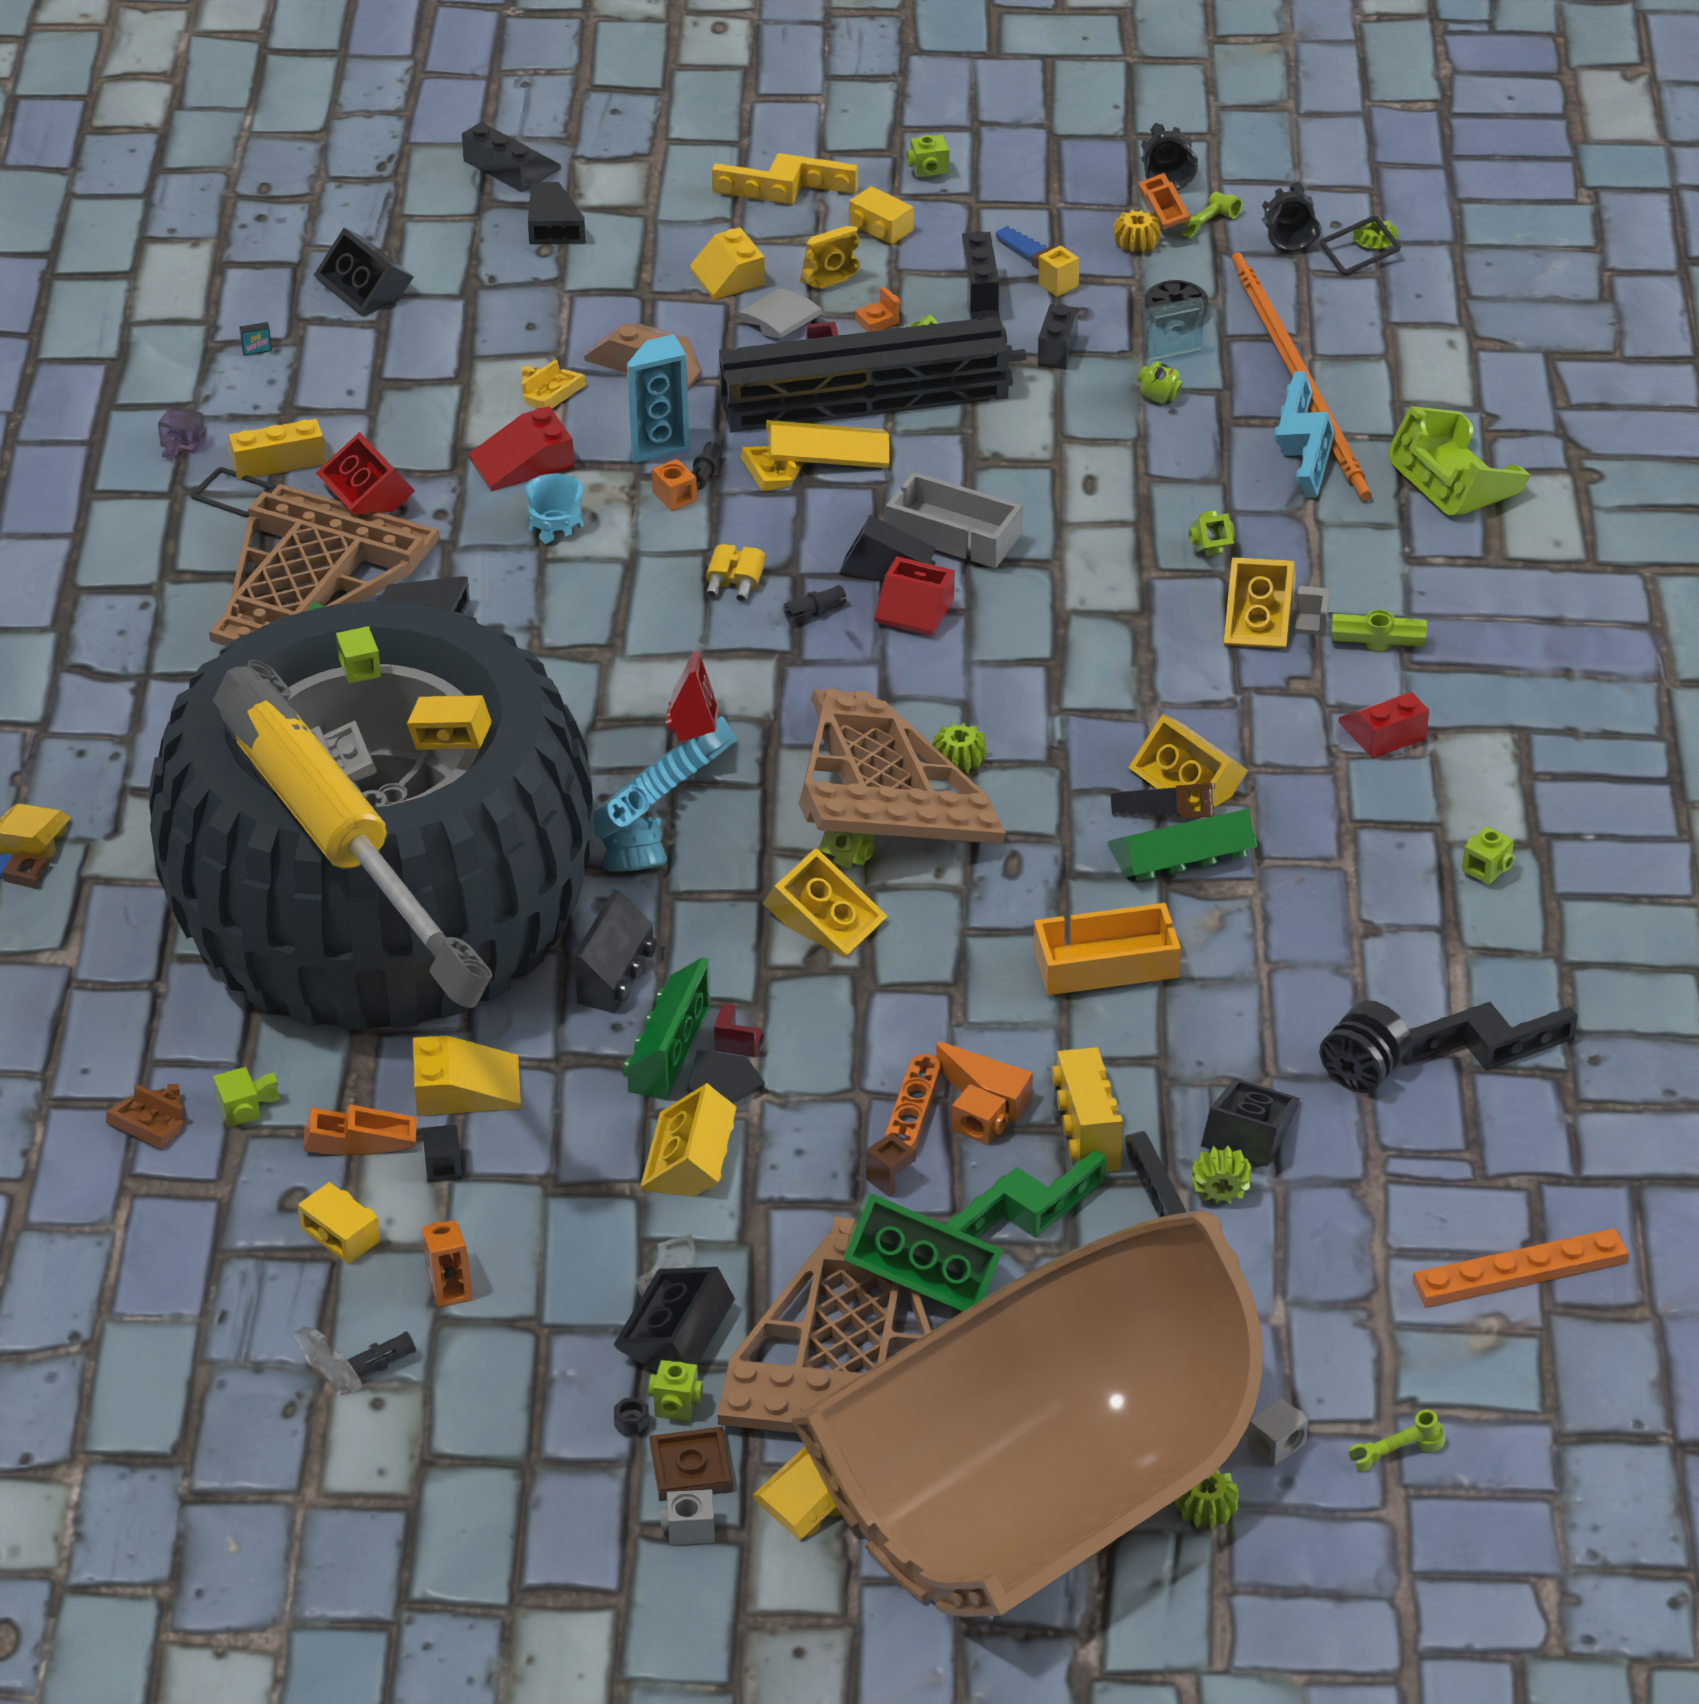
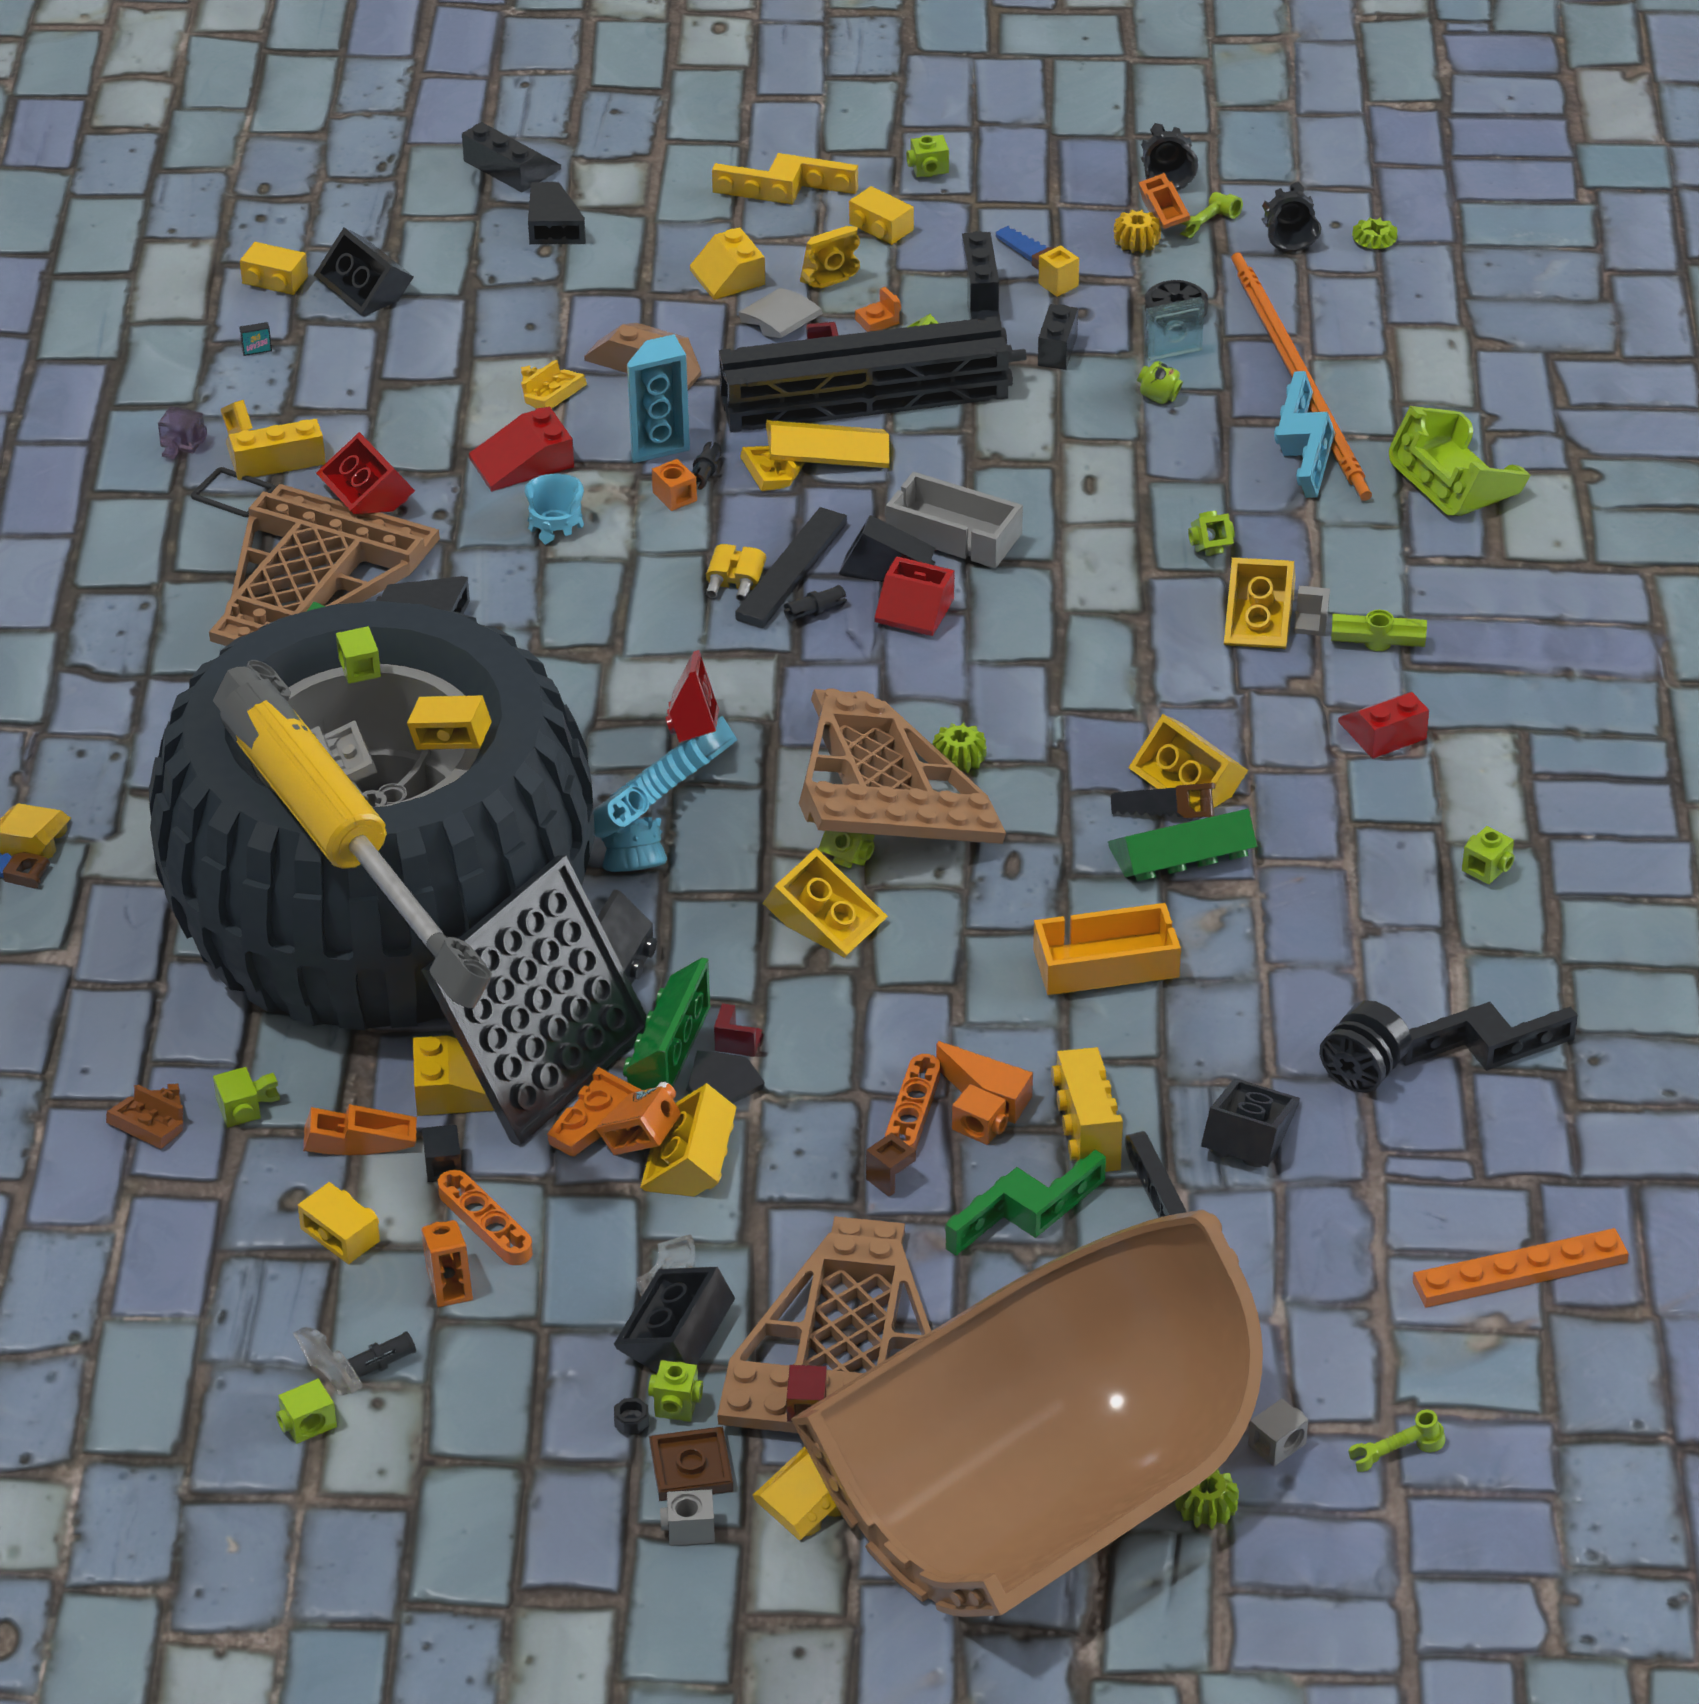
(236, 417): none -> yellow tile
(274, 268): none -> yellow brick
(306, 1411): none -> lime brick
(489, 1214): none -> orange beam
(551, 1004): none -> black plate
(578, 1124): none -> orange wing
(640, 1120): none -> orange torso
(791, 567): none -> black tile
(805, 1386): none -> dark red panel
(920, 1253): green slope -> none
(1221, 1175): lime gear -> none
(1397, 247): black piece -> none

